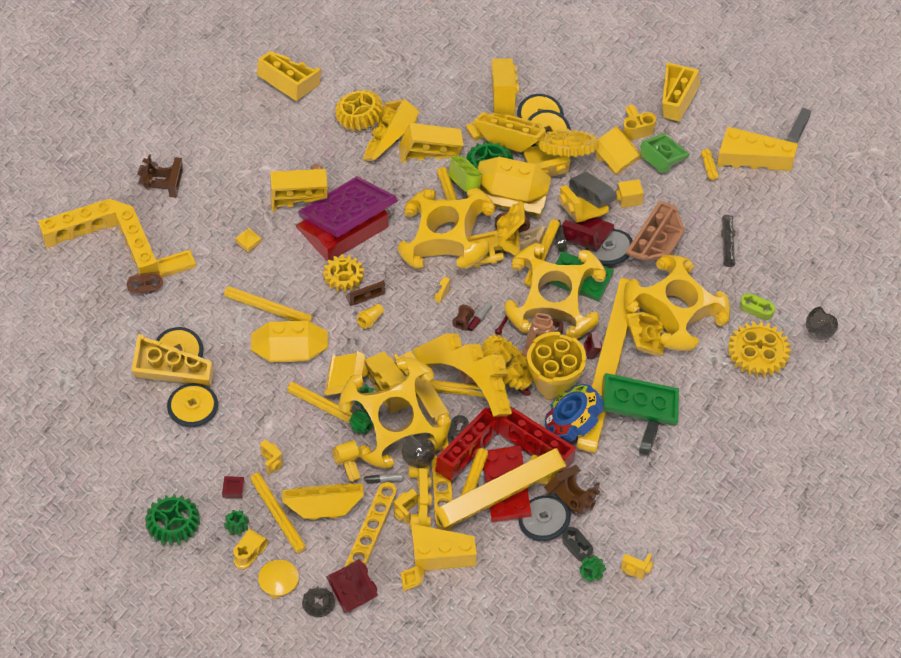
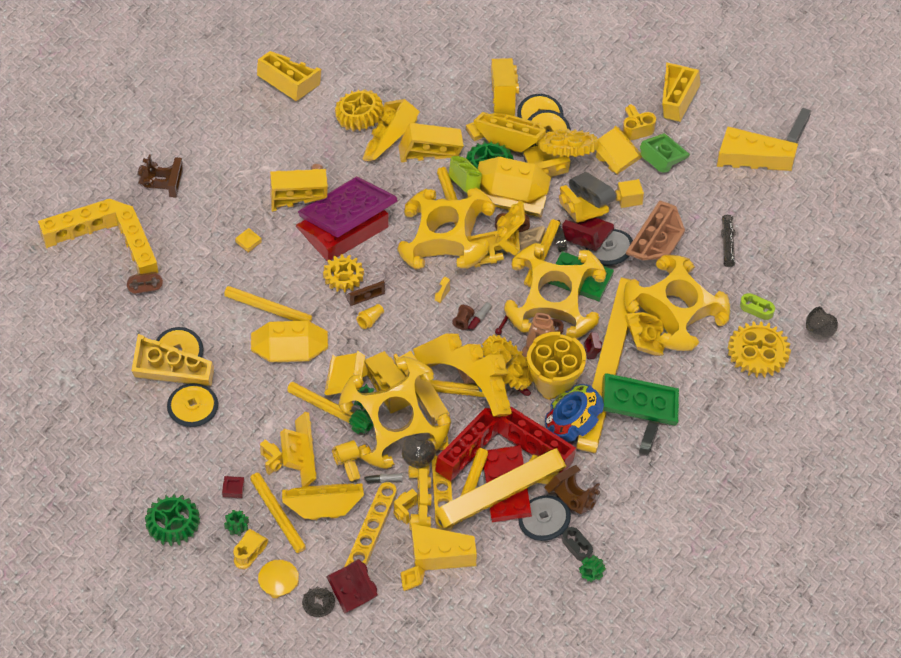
(175, 263): yellow tile -> none
(298, 449): none -> yellow bracket
(453, 432): clear smoke beam -> none
(636, 567): yellow bracket -> none
(709, 164): yellow axle -> none

